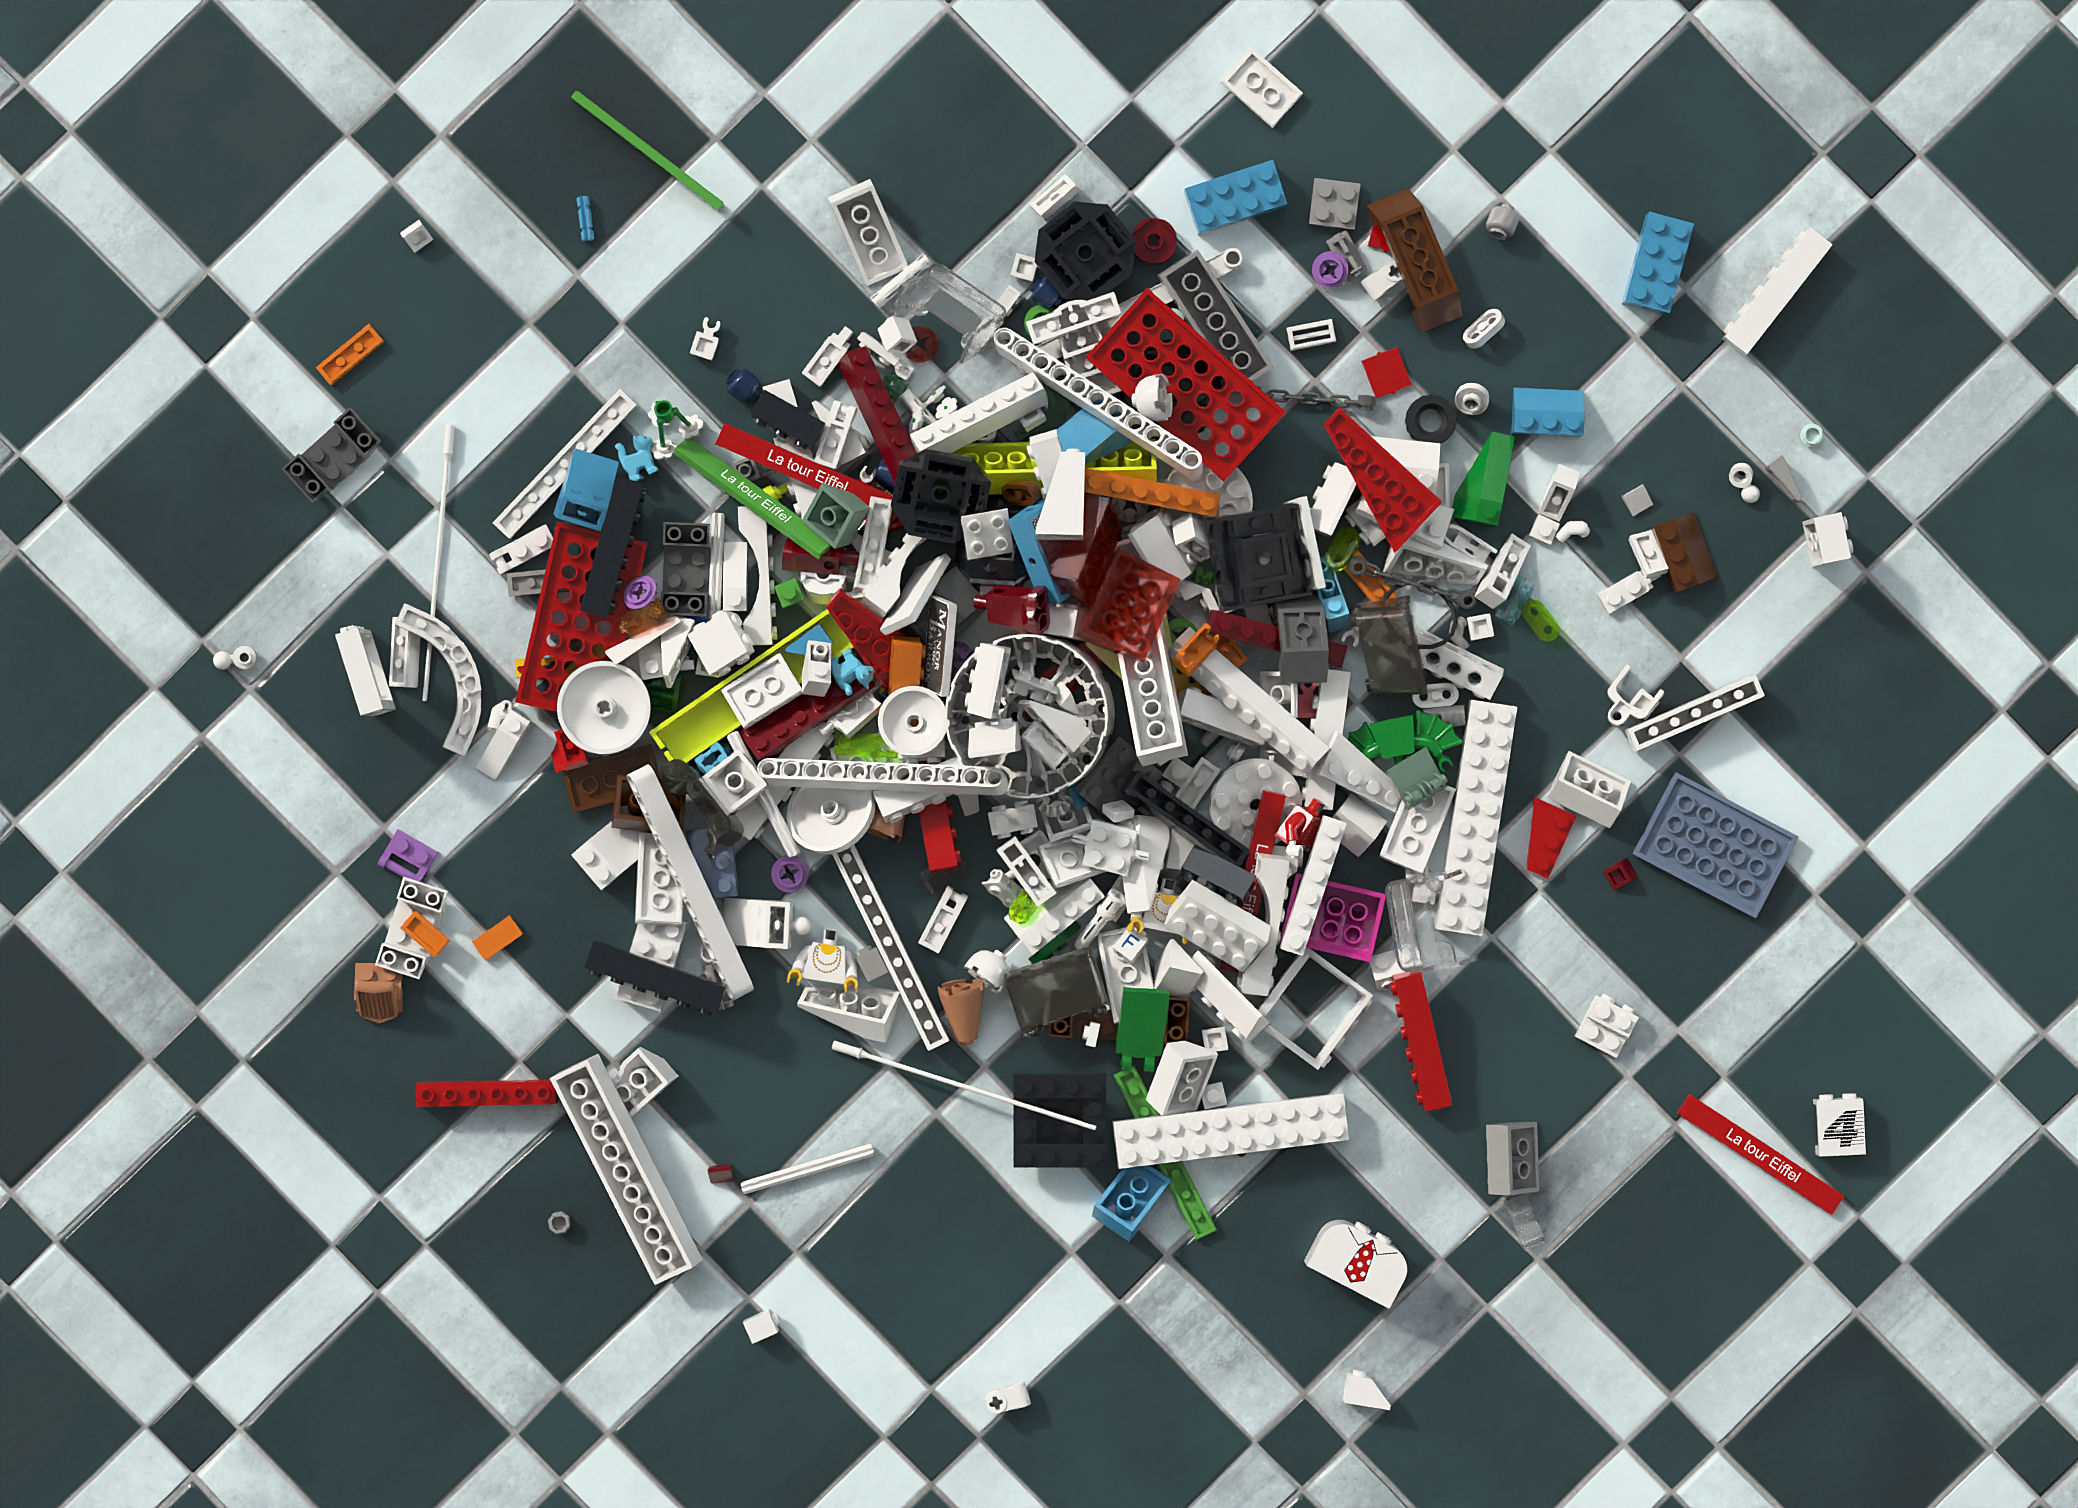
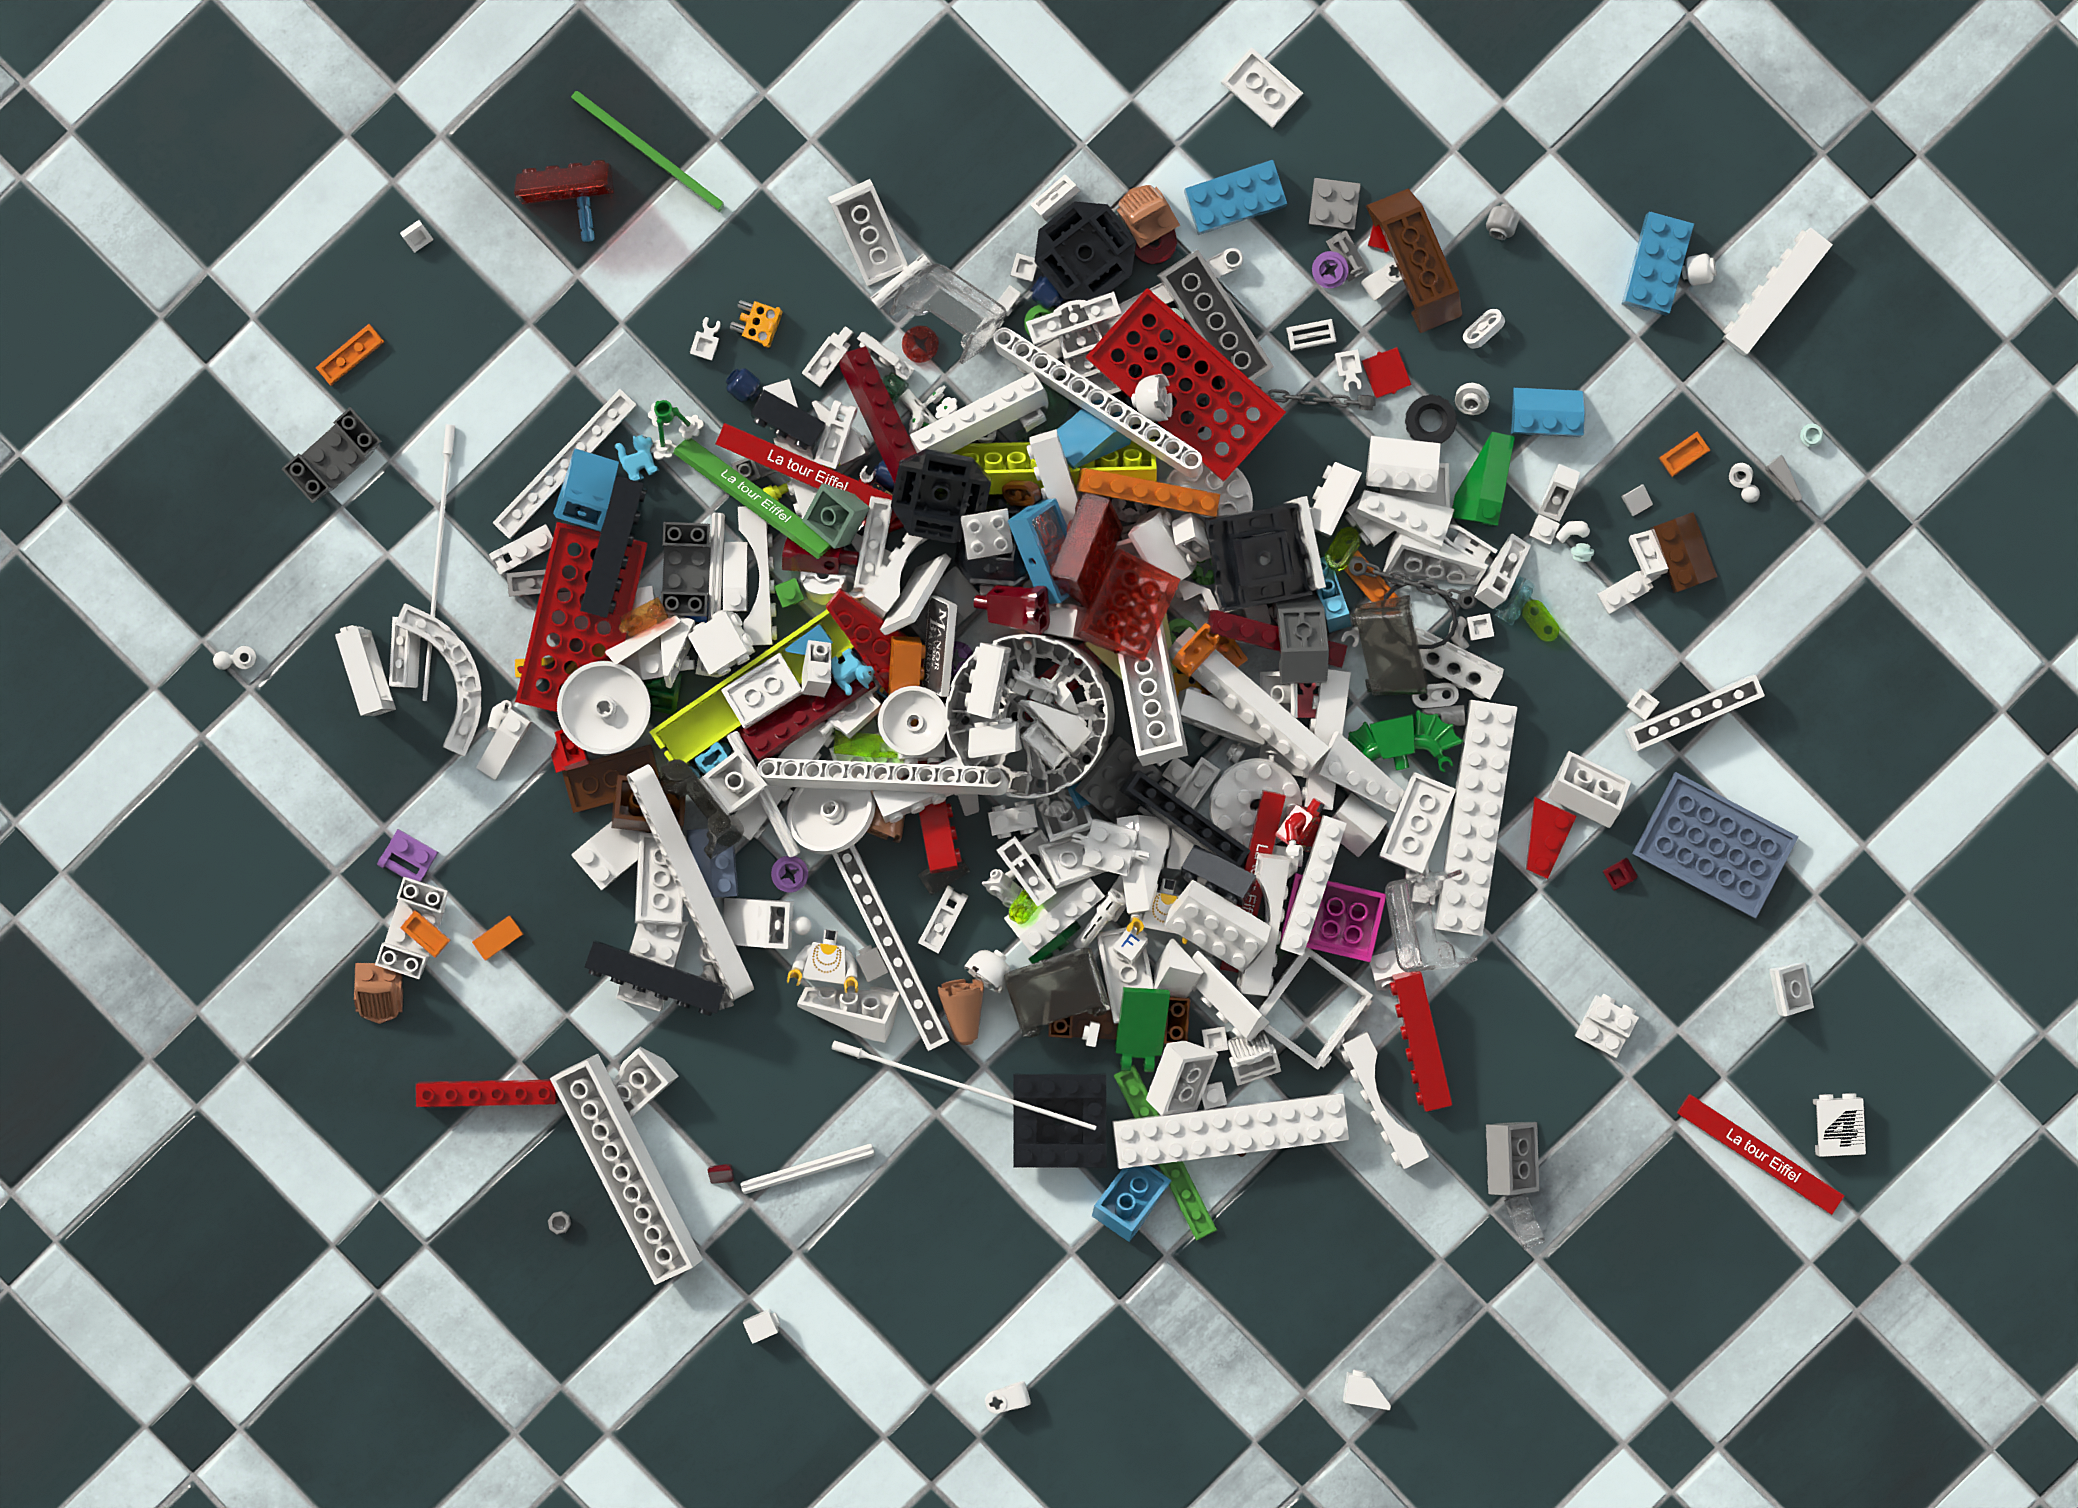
(564, 183): none -> clear red slope
(636, 588): medium lavender gear -> none
(768, 322): none -> light orange piece
(897, 335): white brick -> none
(1064, 505): white slope -> none
(1118, 811): white plate -> none
(1146, 214): none -> nougat piece
(1253, 1058): none -> white piece
(1349, 365): none -> white plate
(1358, 1260): white brick -> none
(1362, 1056): none -> white arch
(1390, 490): red wing -> none
(1417, 778): sand green hinge -> none
(1582, 552): none -> light aqua plate
(1622, 707): white piece -> none
(1684, 454): none -> orange tile
(1699, 269): none -> white head
(1791, 989): none -> white slope
(1827, 539): white brick -> none

